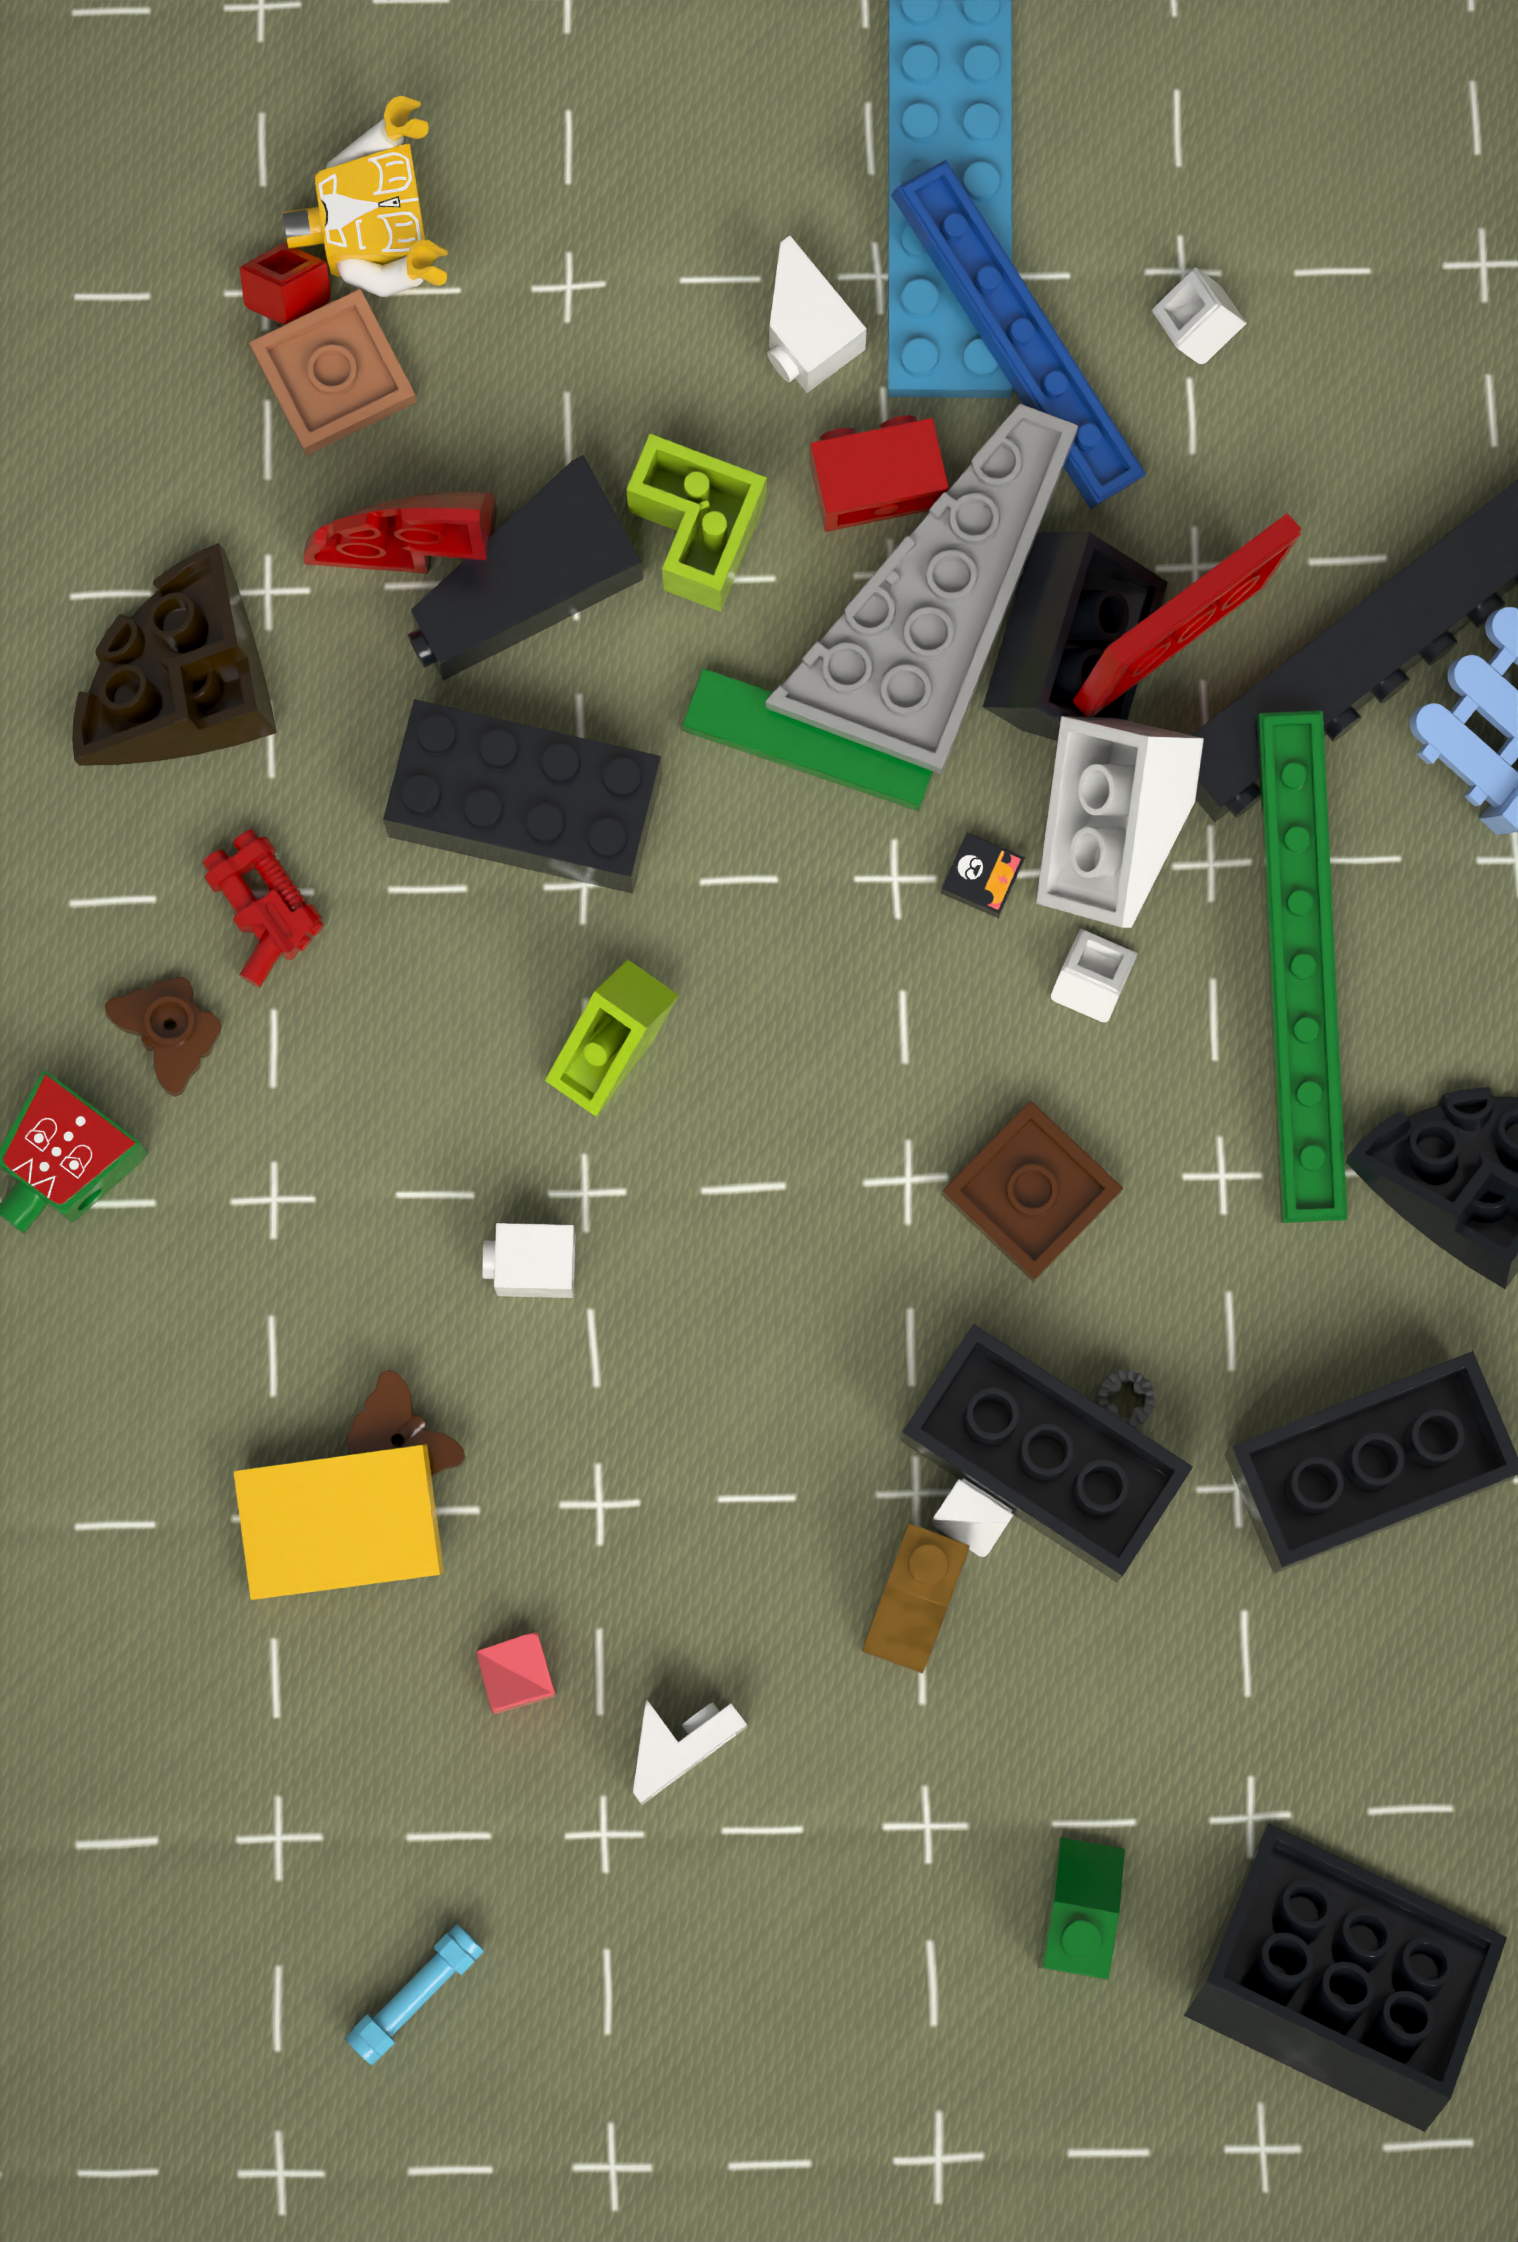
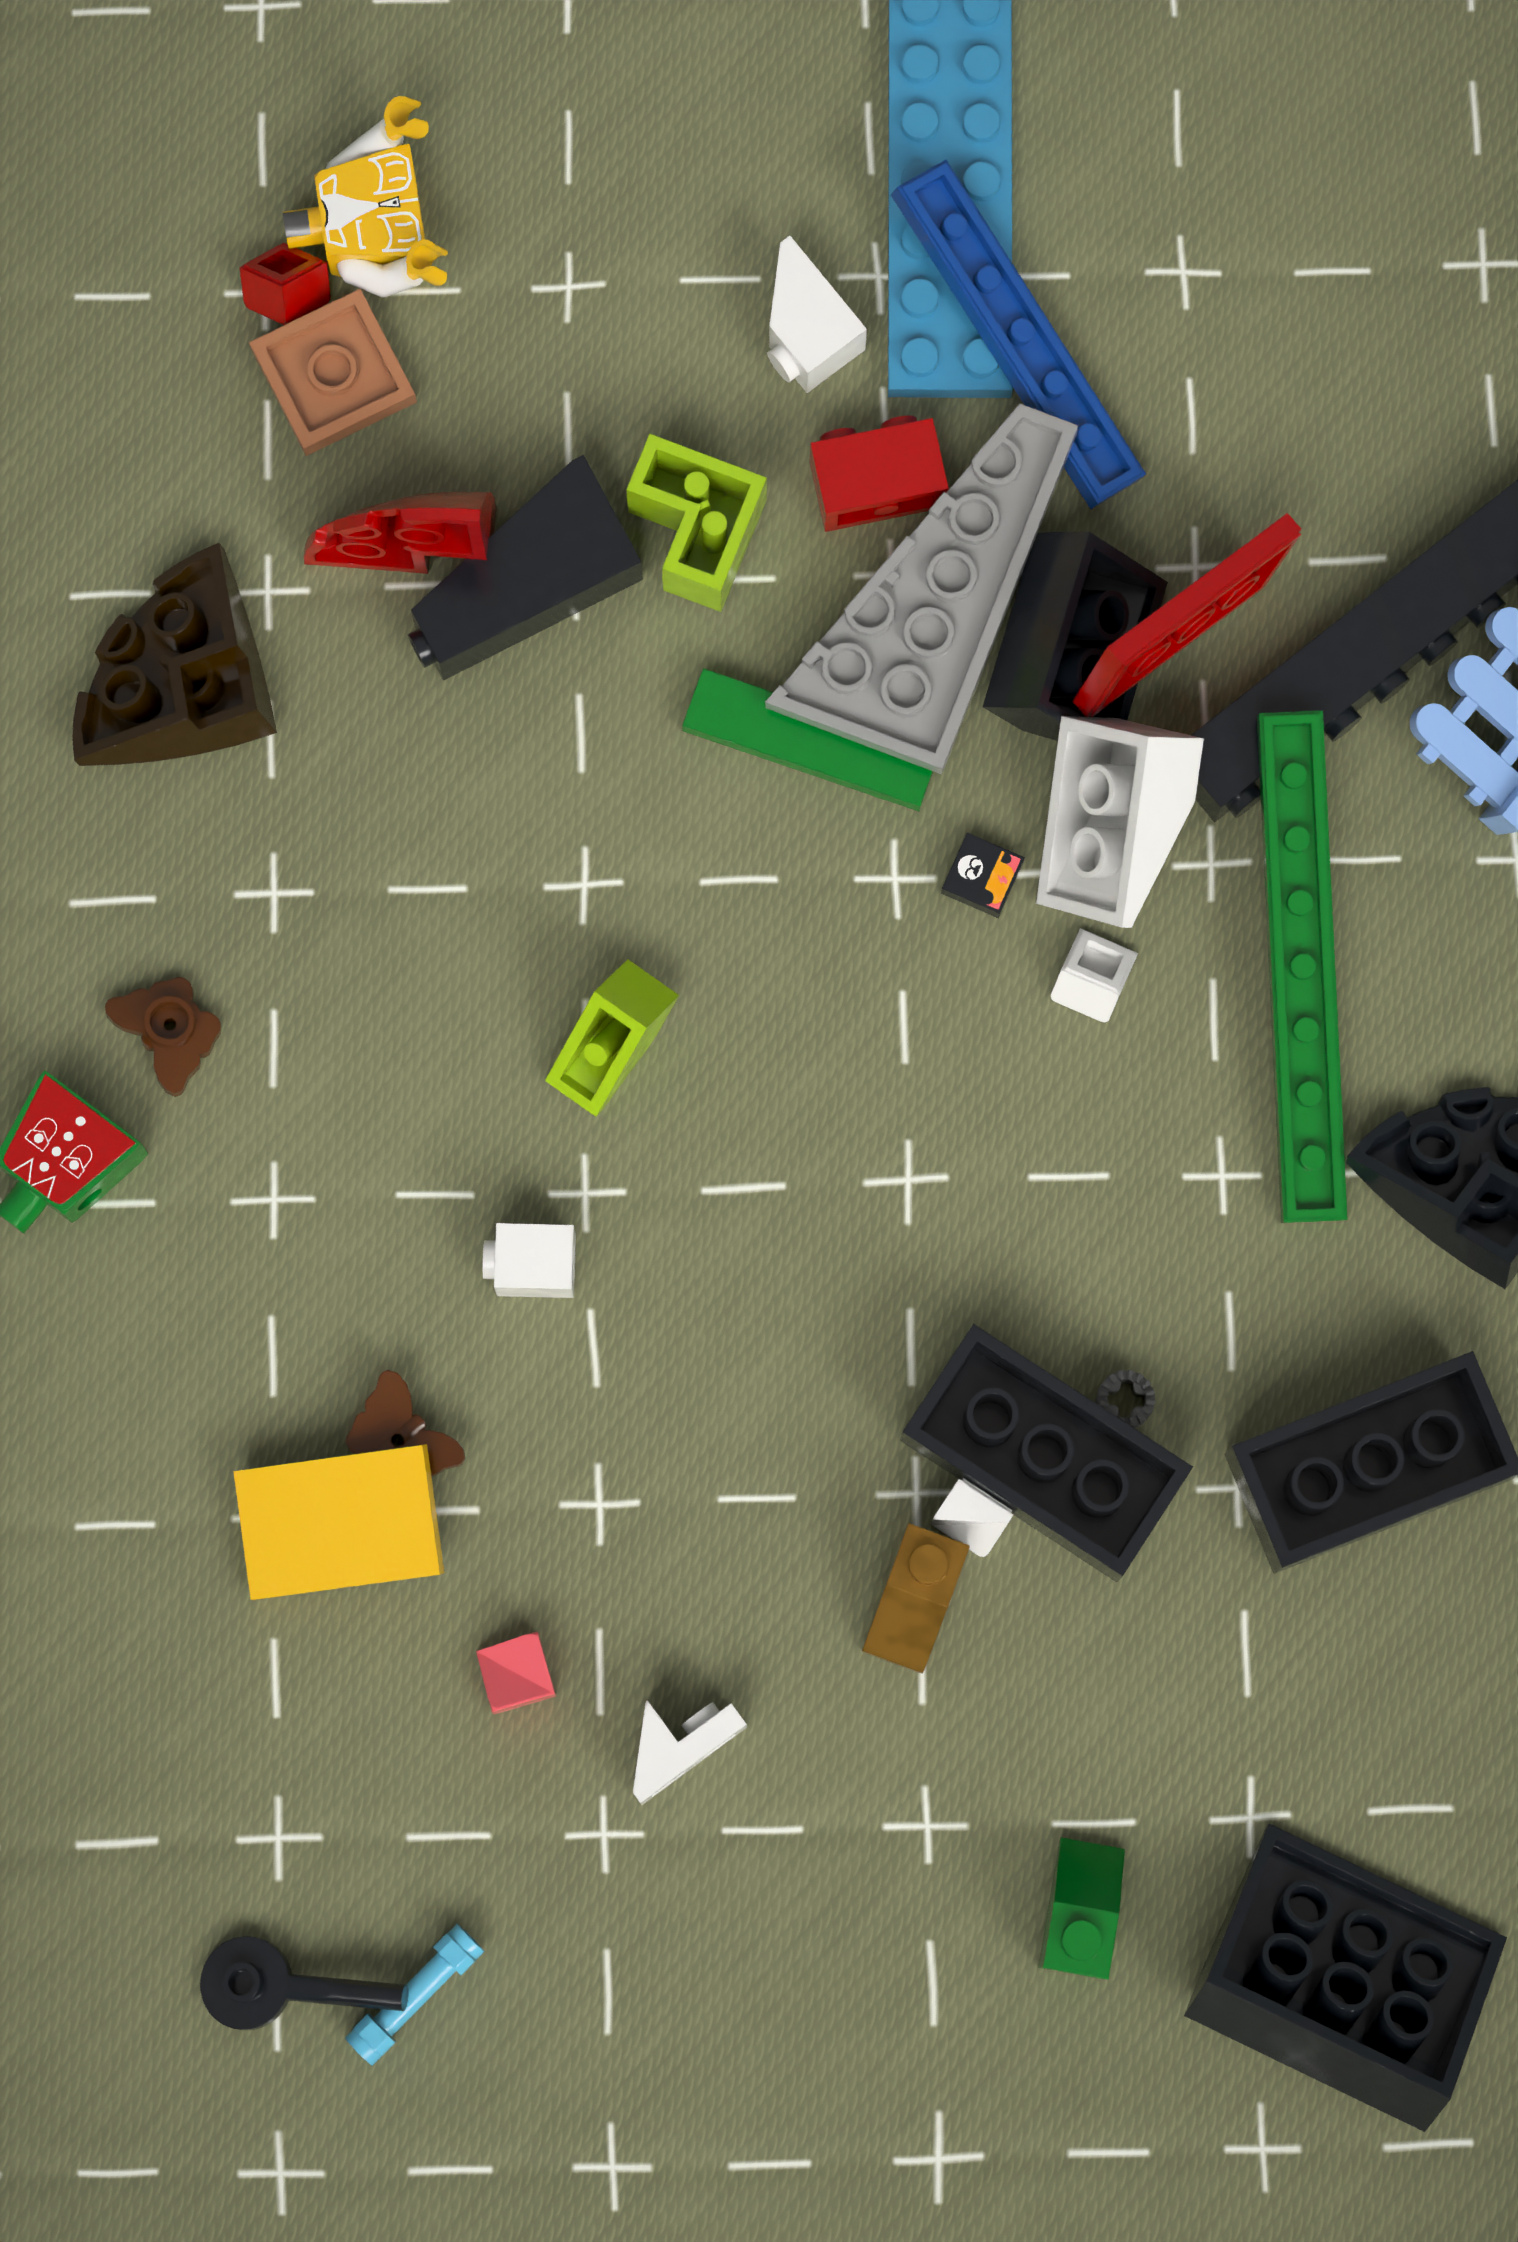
(251, 1983): none -> black piece
(278, 919): red piece -> none
(523, 796): black brick -> none
(1032, 1191): reddish brown plate -> none
(1198, 316): white slope -> none

